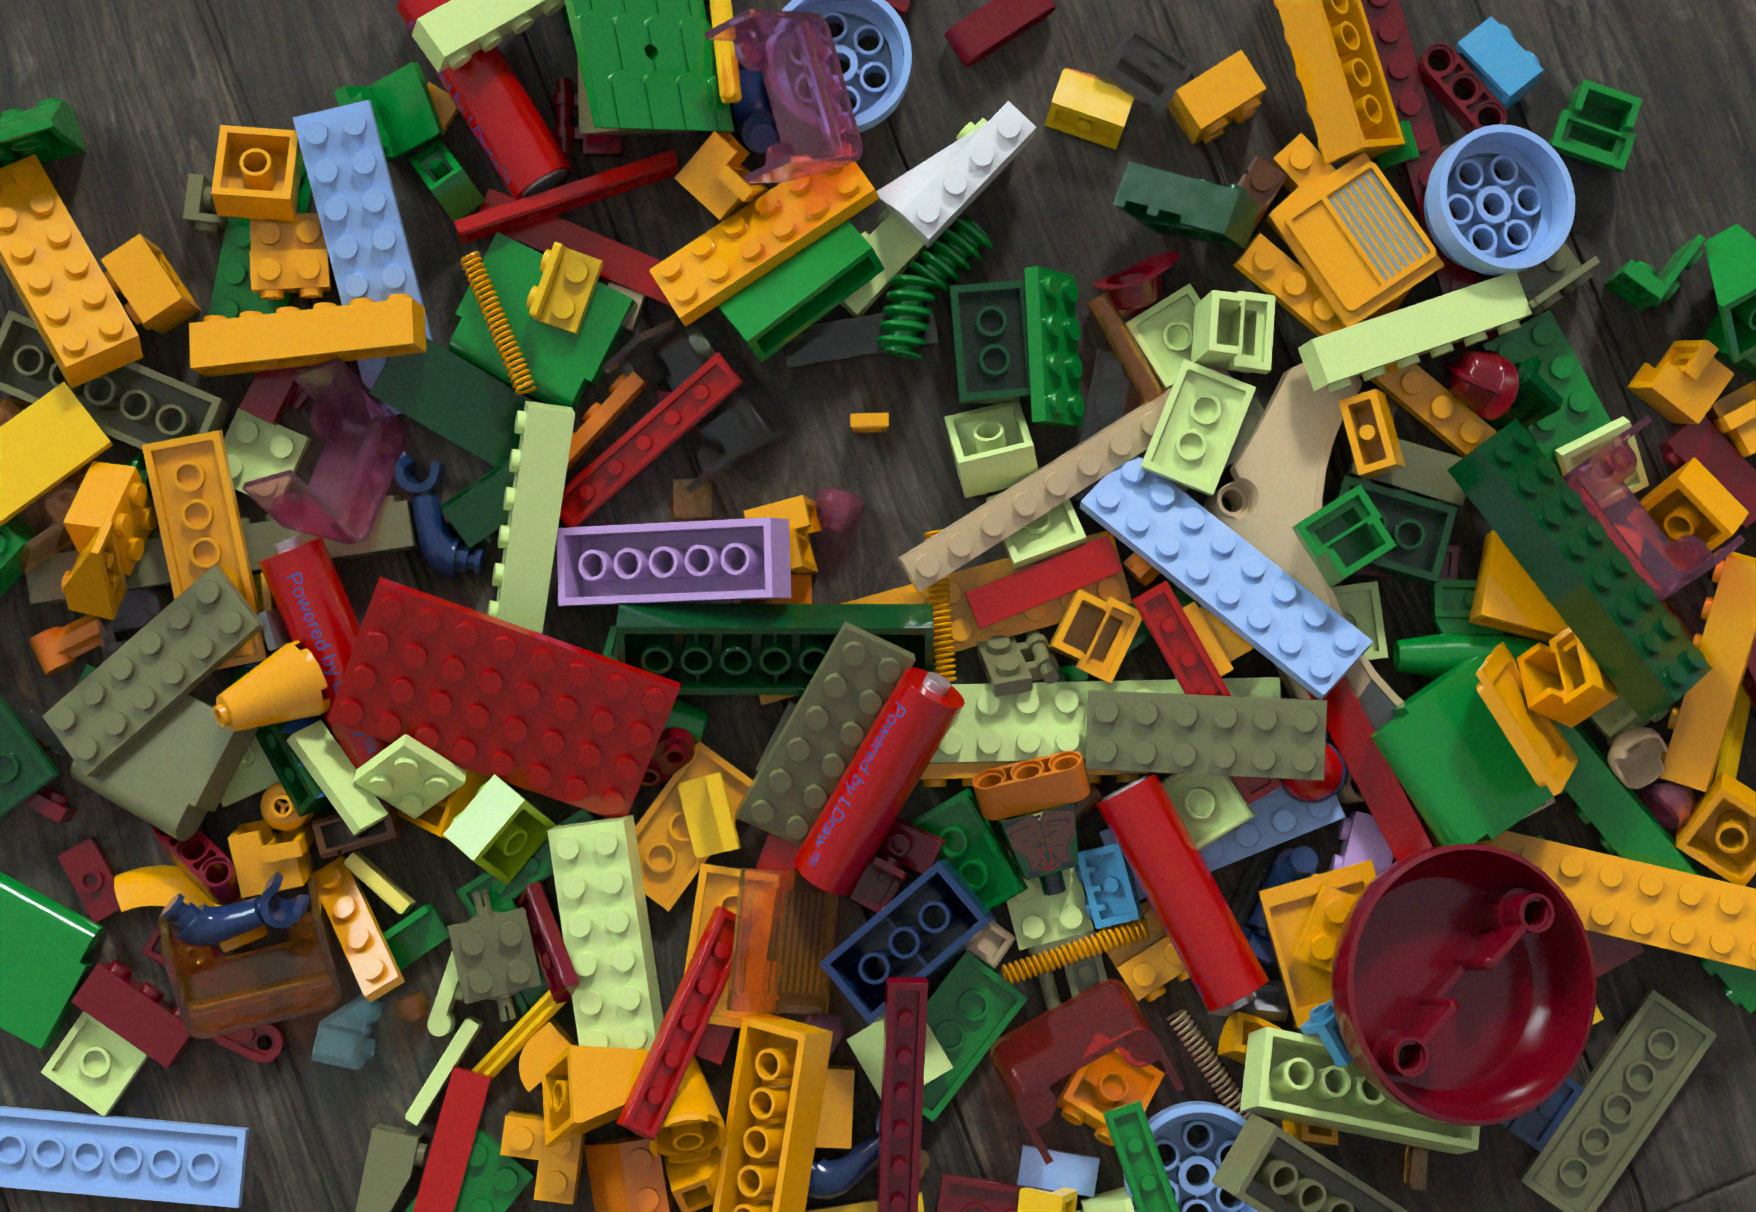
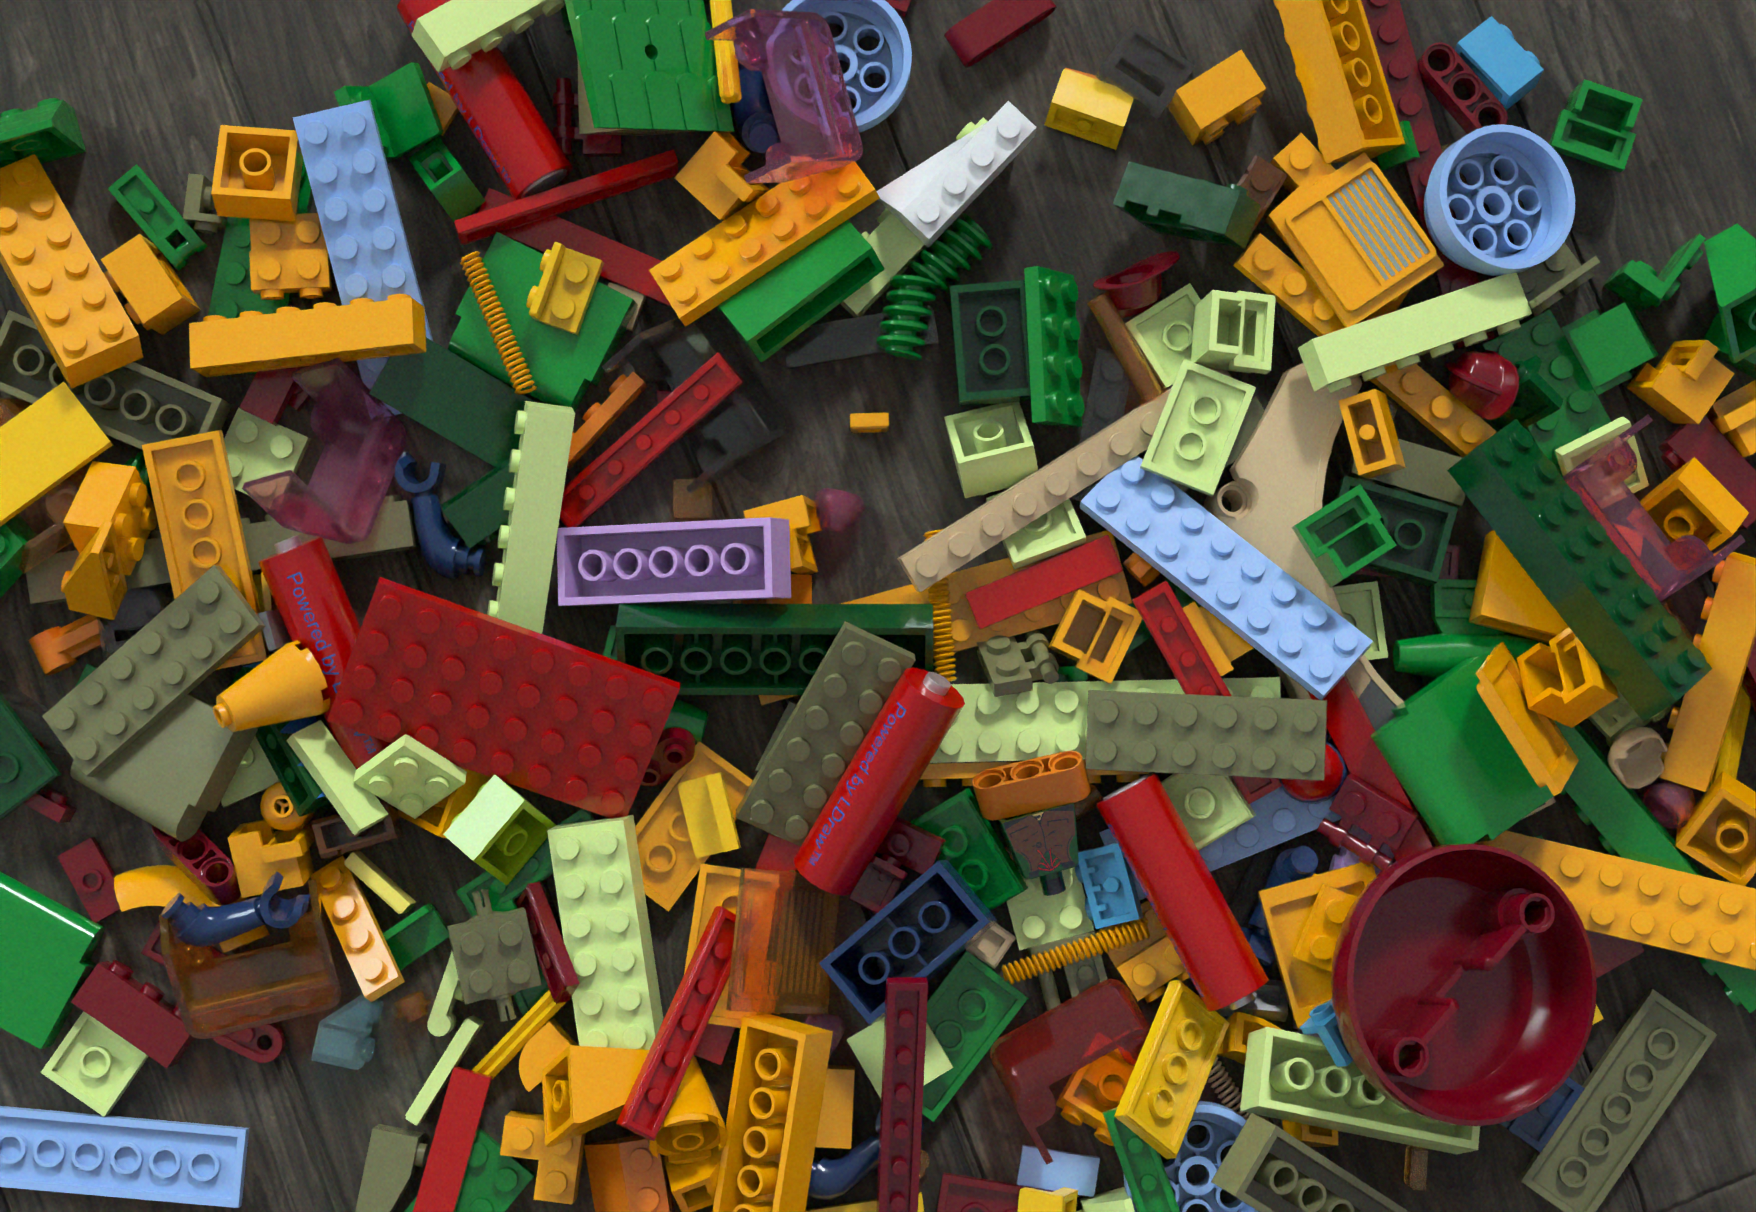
(156, 216): none -> green plate
(1172, 1070): none -> yellow tile
(1372, 812): none -> dark red plate
(1610, 345): none -> green plate

